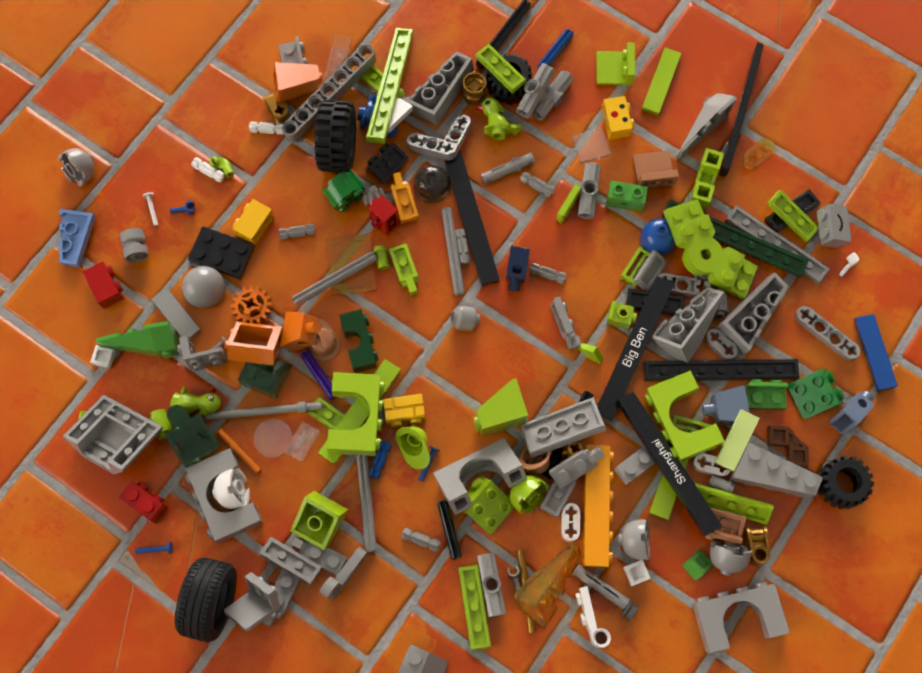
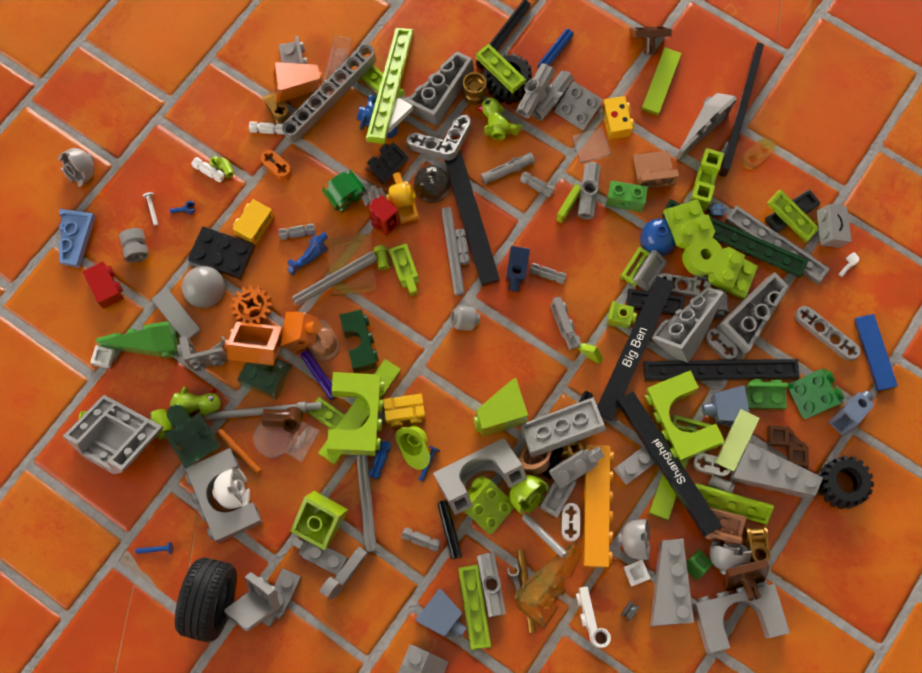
(143, 502): red brick -> none
(278, 161): none -> orange beam
(286, 419): none -> reddish brown piece
(290, 561): light grey plate -> none
(315, 249): none -> blue animal
(335, 136): black tyre -> none
(401, 195): none -> yellow head
(441, 615): none -> sand blue torso
(544, 536): none -> light grey bar
(578, 105): none -> light grey hinge
(600, 586): light grey pin -> none
(616, 67): lime bracket -> none
(650, 35): none -> reddish brown tile
(671, 586): none -> light grey wedge
(717, 210): none -> medium blue plate
(747, 577): none -> reddish brown tile

